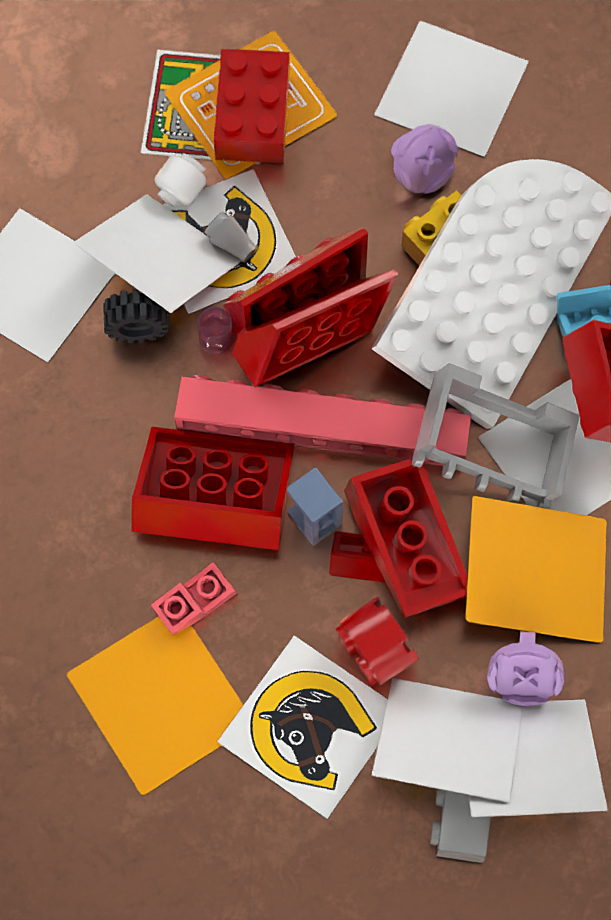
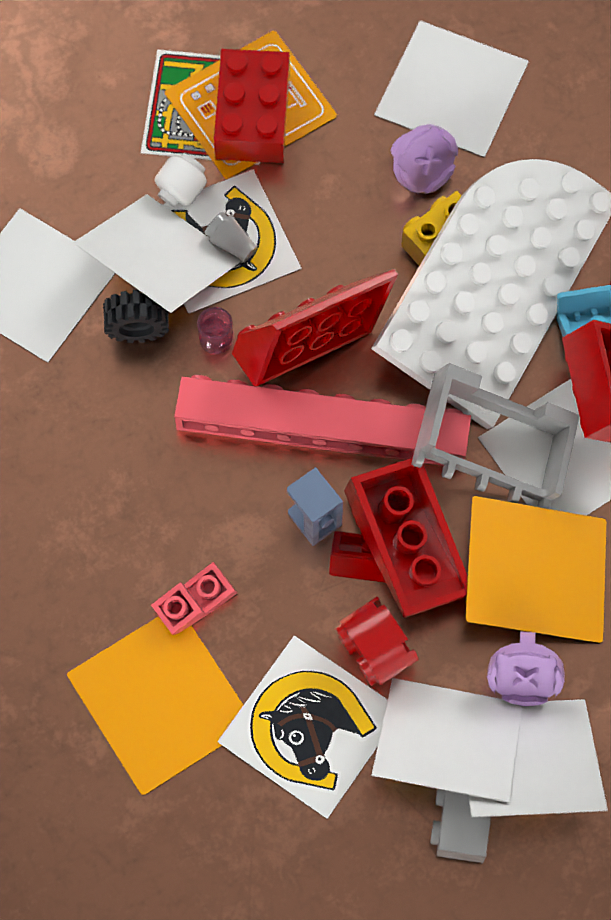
(212, 488): red slope -> none
(304, 277): red slope -> none

